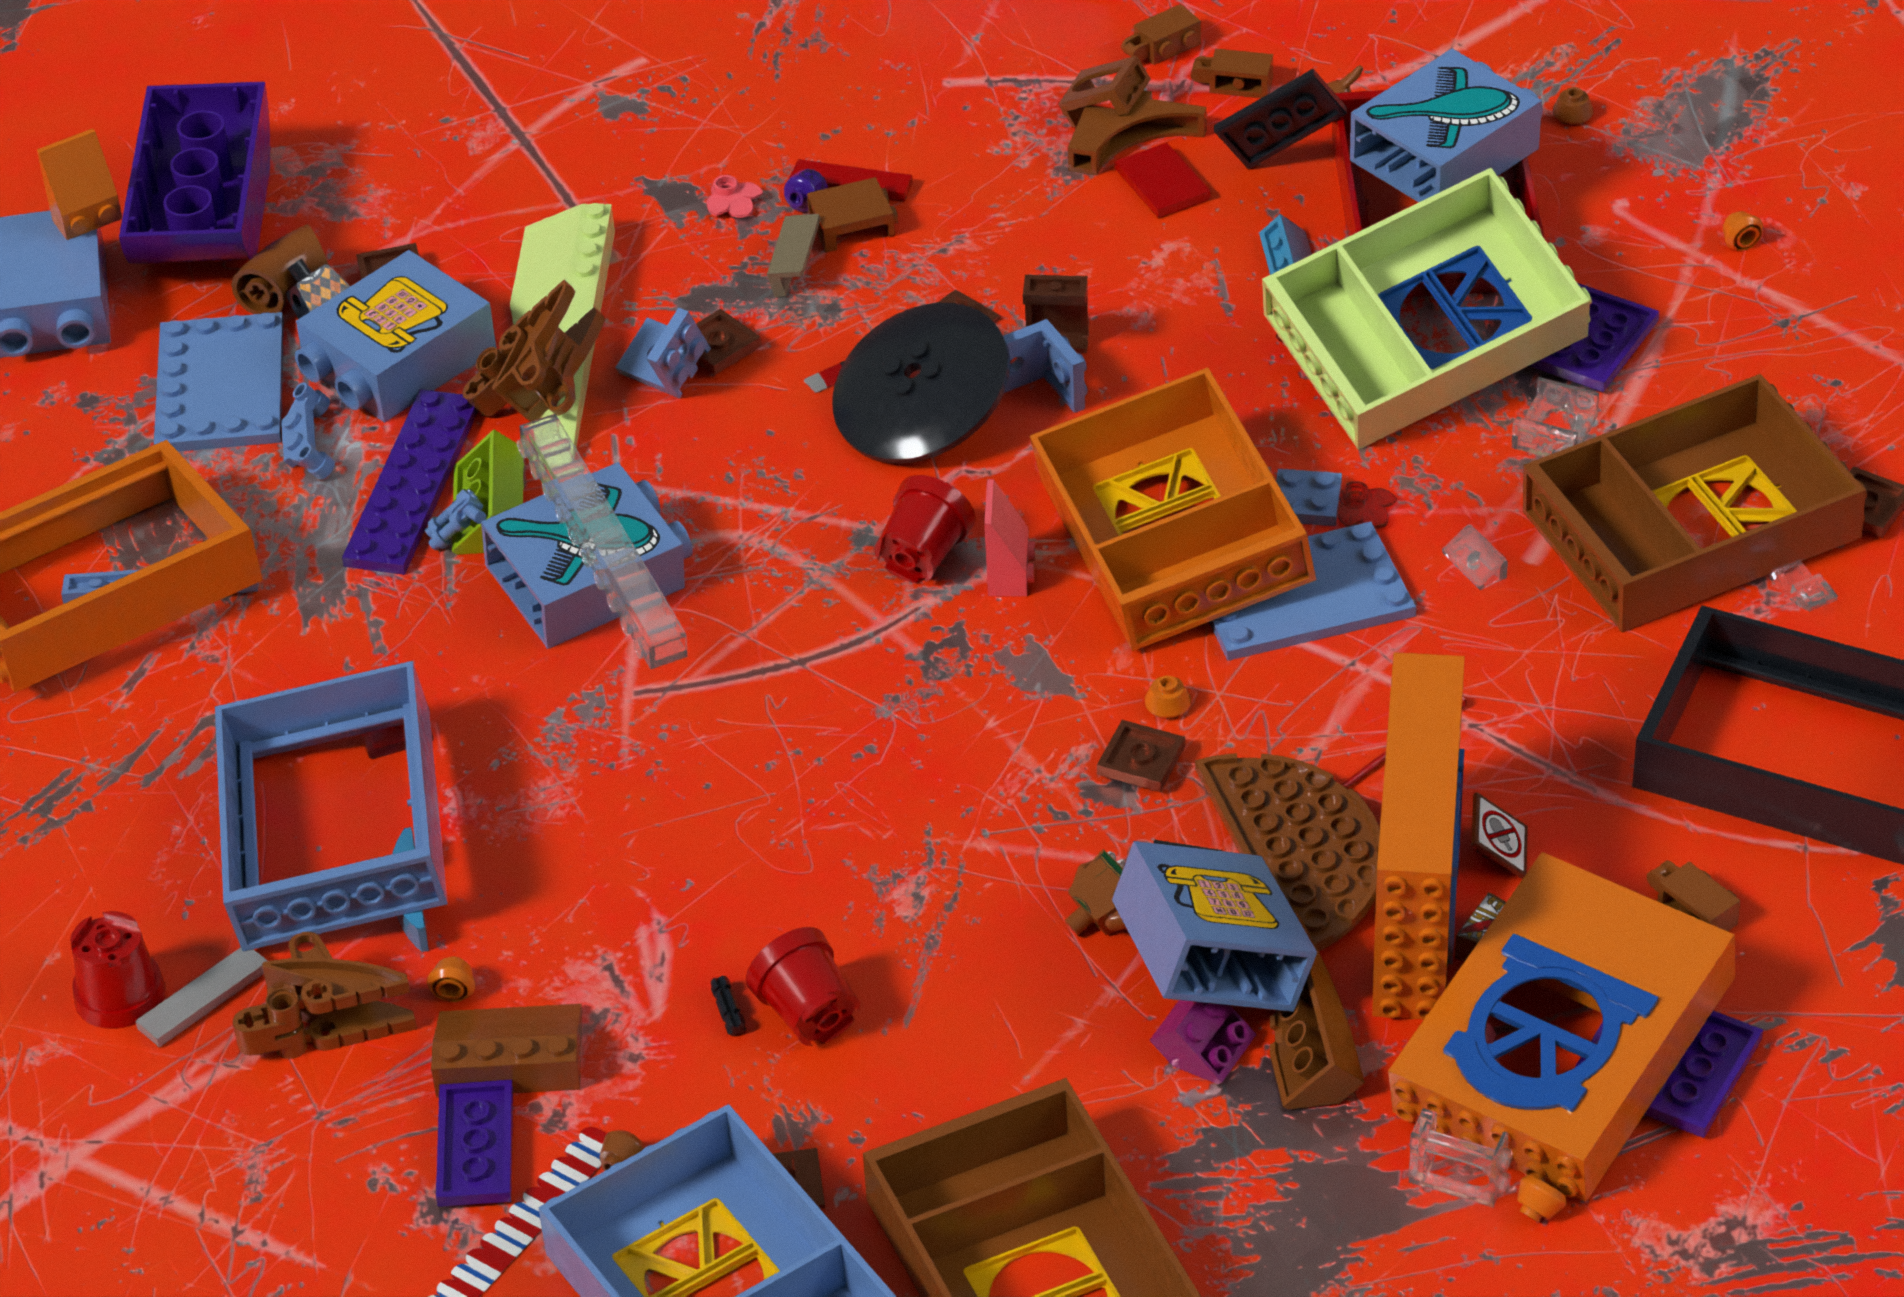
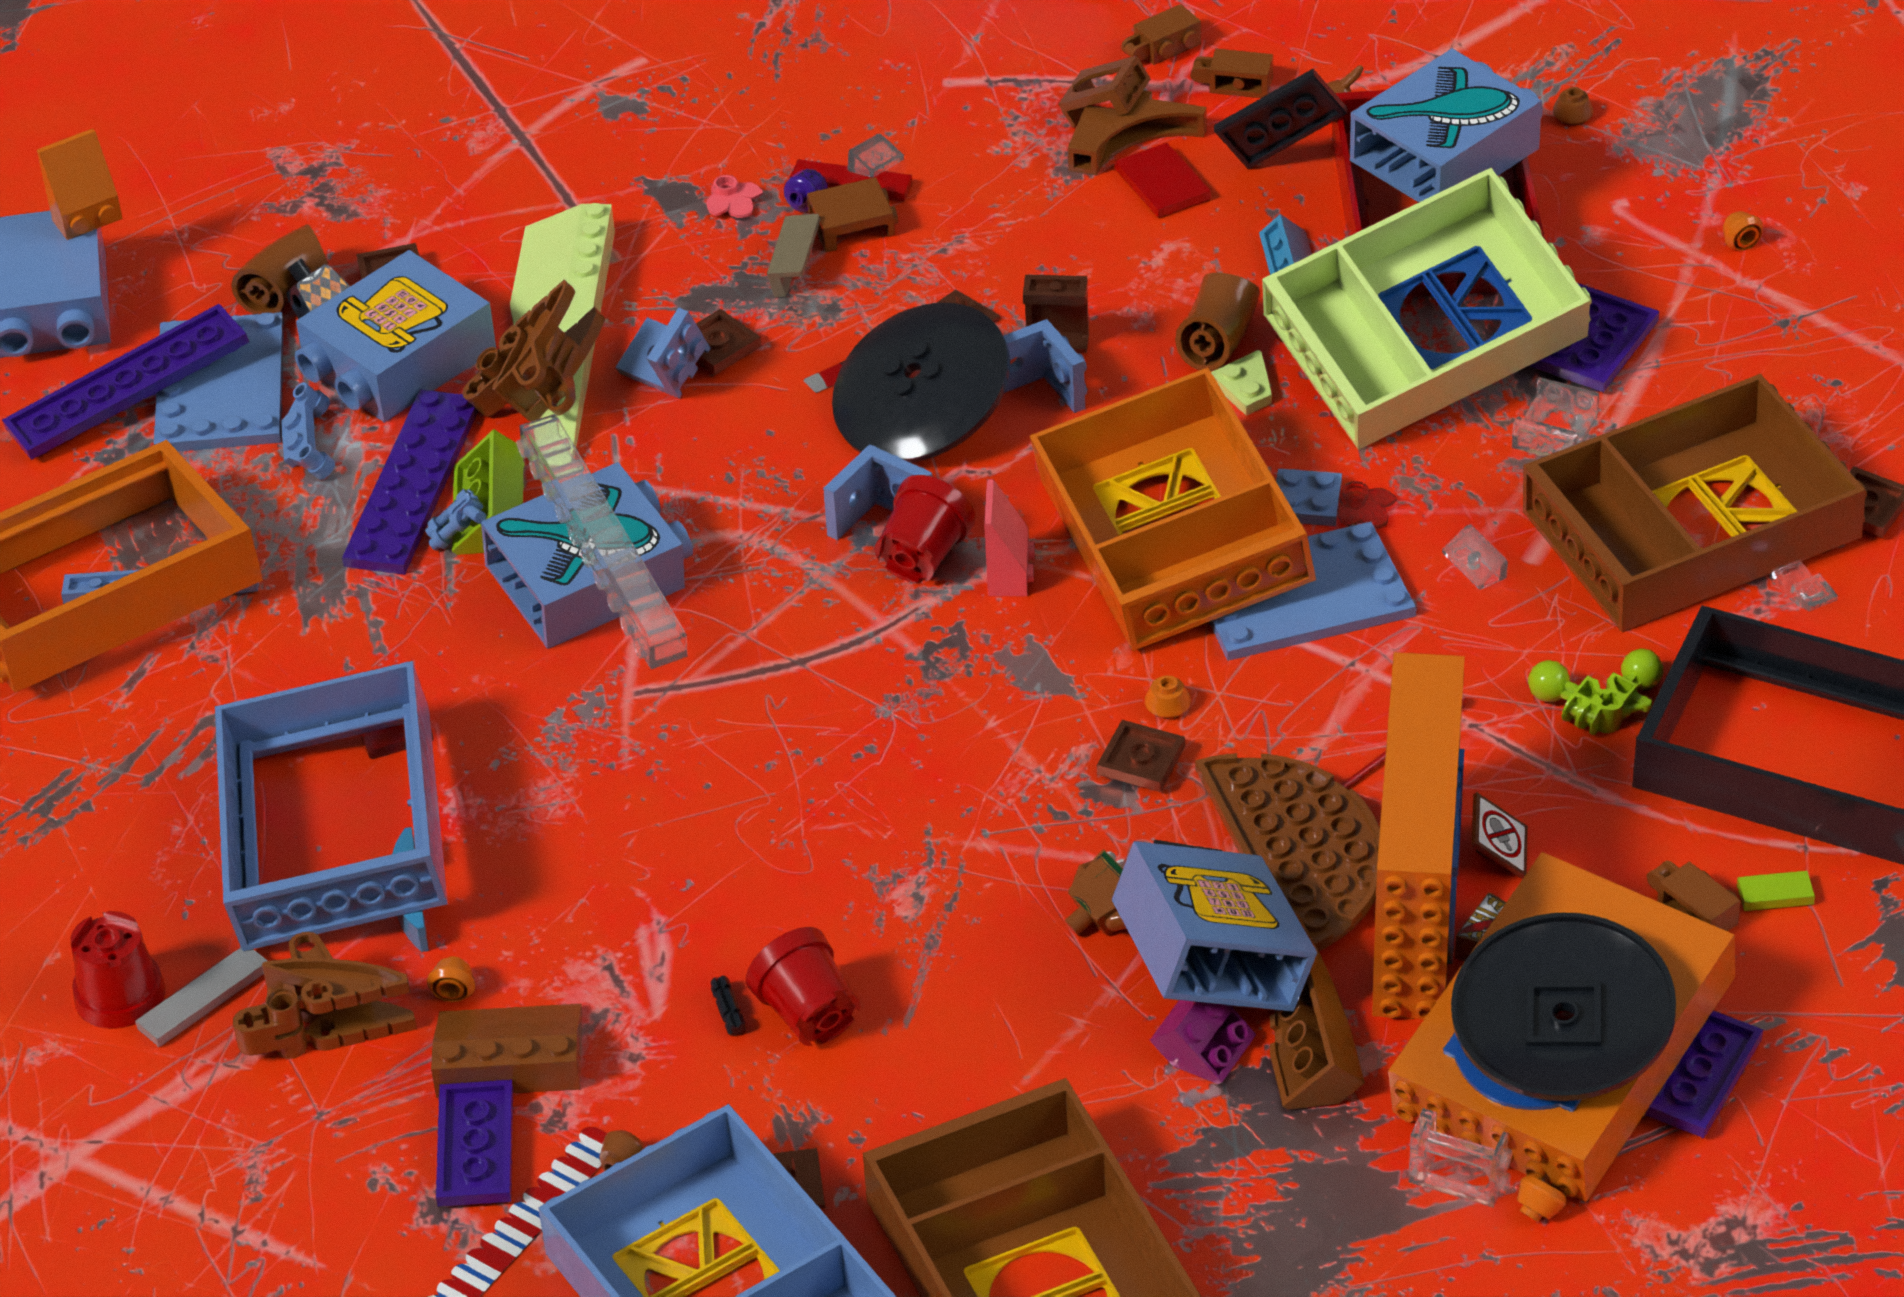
(125, 381): none -> dark purple plate
(198, 174): dark purple brick -> none
(864, 482): none -> medium blue bracket
(873, 156): none -> clear slope
(1216, 320): none -> dark orange brick
(1245, 382): none -> yellowish green wing
(1556, 964): none -> black dish
(1597, 707): none -> lime piece
(1775, 890): none -> lime tile

